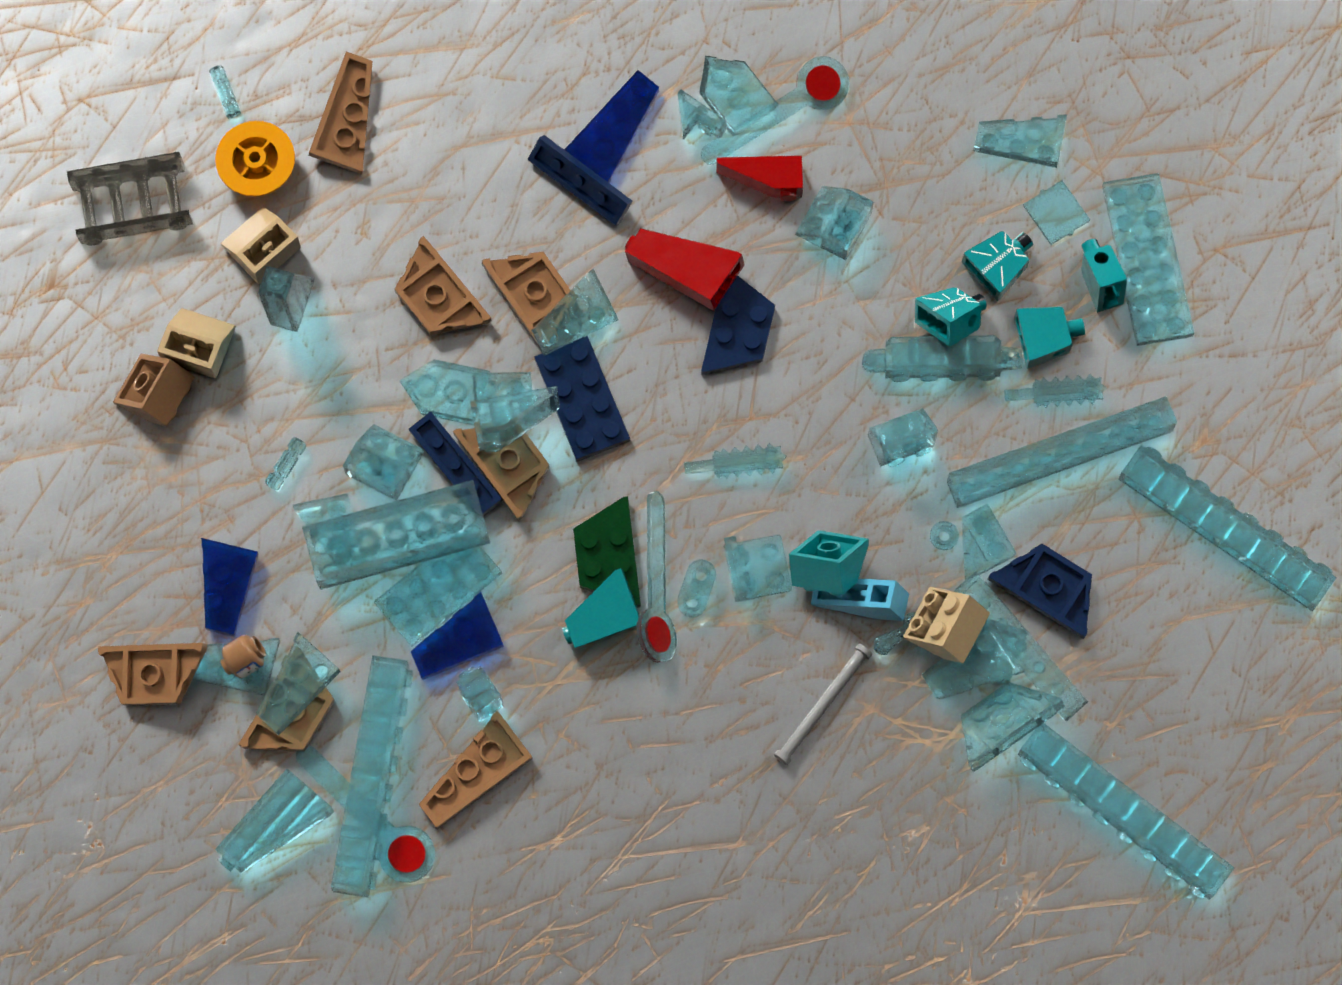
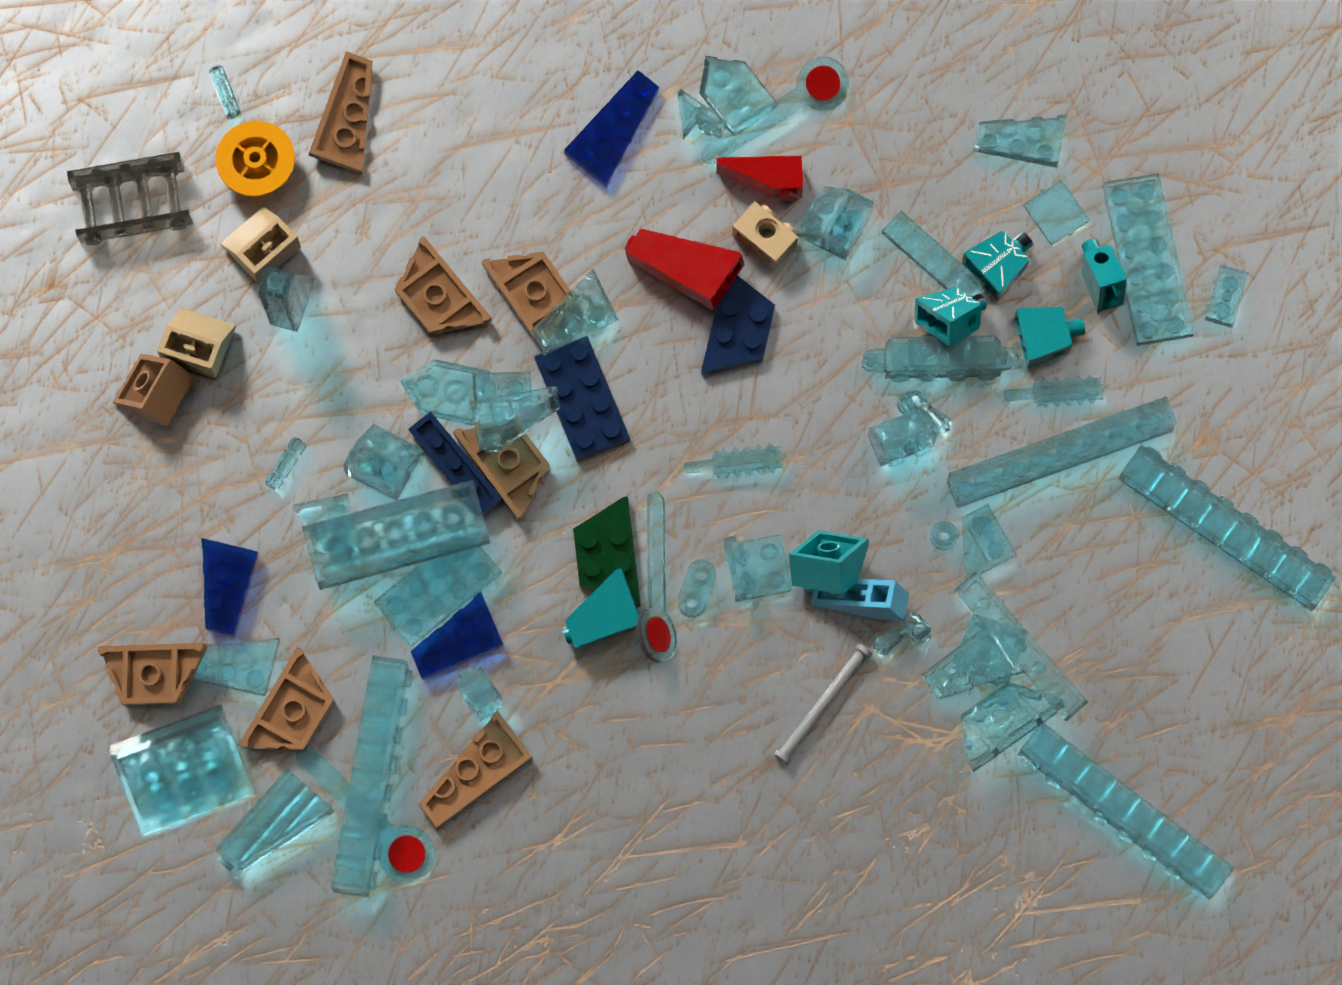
(181, 769): none -> clear light blue slope
(243, 656): medium nougat head -> none
(298, 683): clear light blue wing -> none
(579, 180): dark blue plate -> none
(772, 249): none -> tan brick
(911, 402): none -> clear light blue piece
(931, 255): none -> clear light blue tile
(947, 624): tan slope -> none
(1050, 586): dark blue wing -> none
(1226, 296): none -> clear light blue plate

